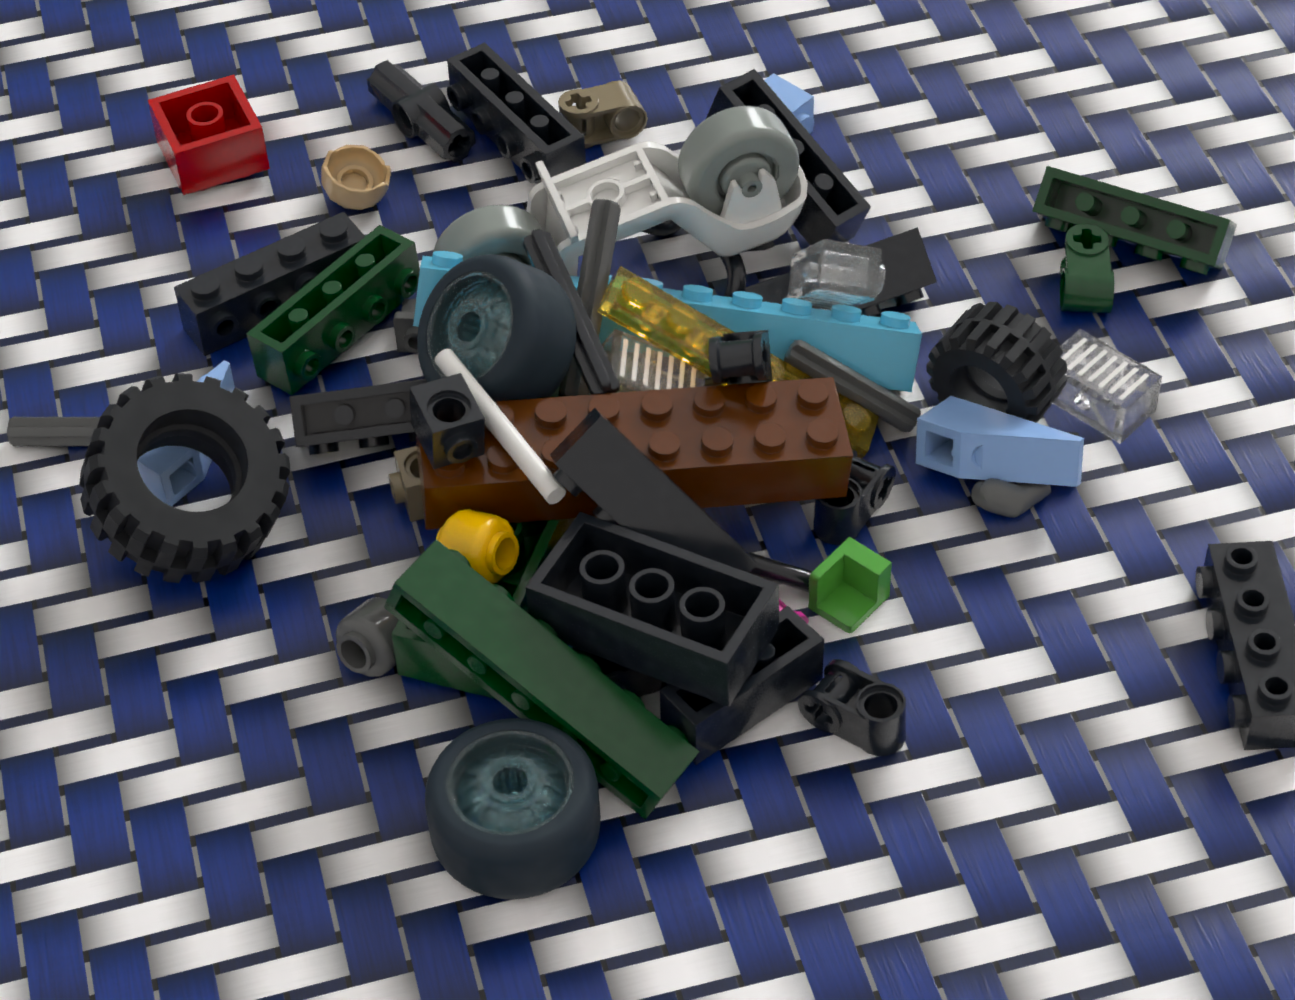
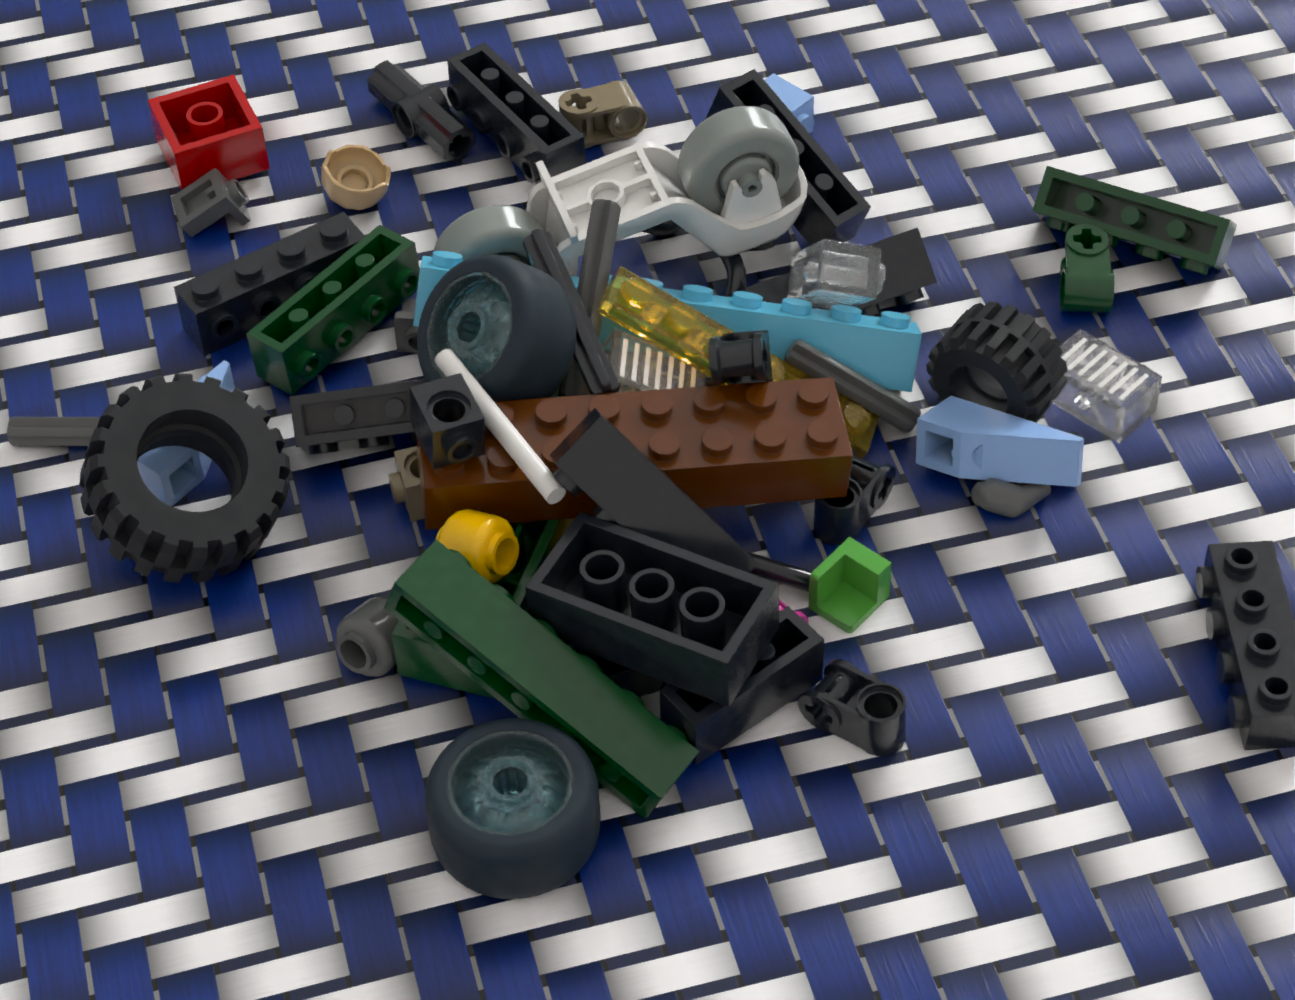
(208, 201): none -> dark grey bracket

